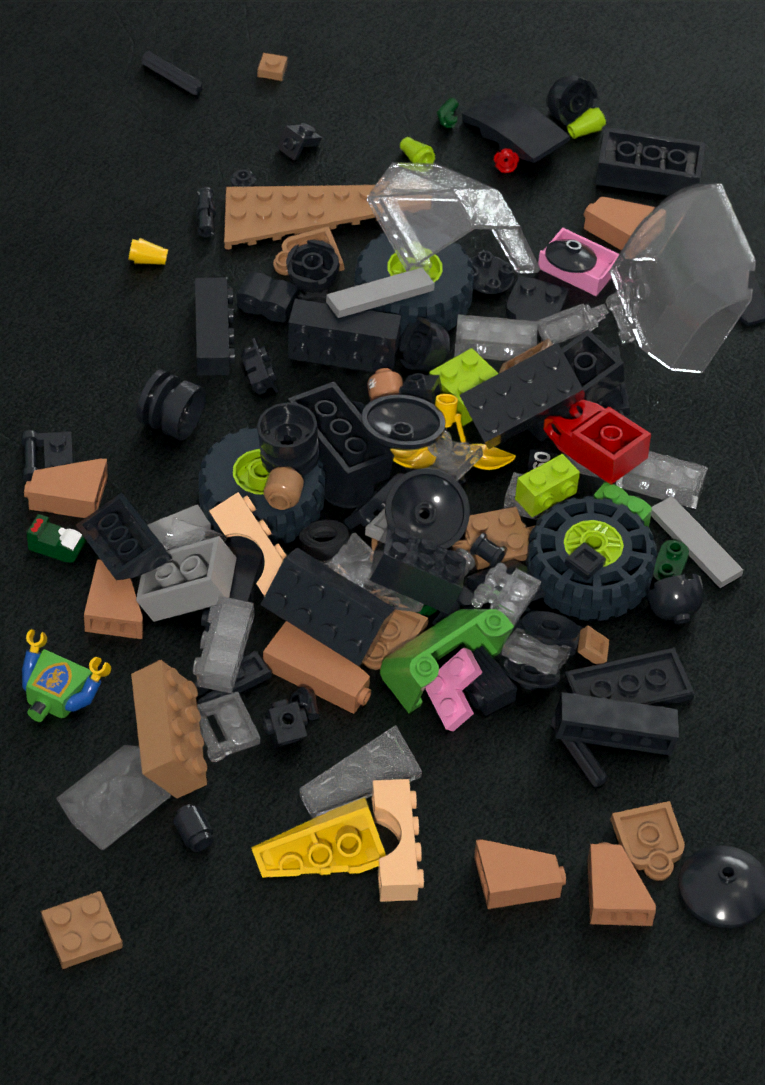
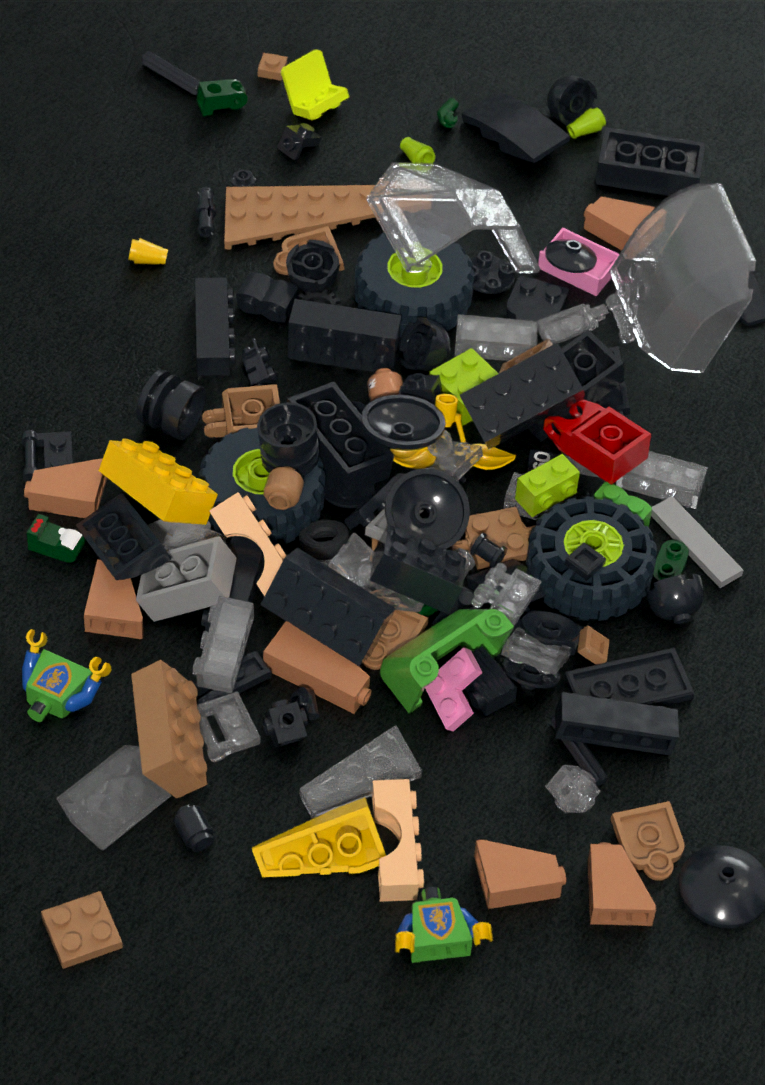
(158, 482): none -> yellow brick
(220, 95): none -> dark green leg
(239, 409): none -> medium nougat hinge
(310, 86): none -> neon yellow bracket
(380, 292): light grey tile -> none
(439, 929): none -> torso
(506, 166): red plate -> none
(573, 789): none -> clear brick

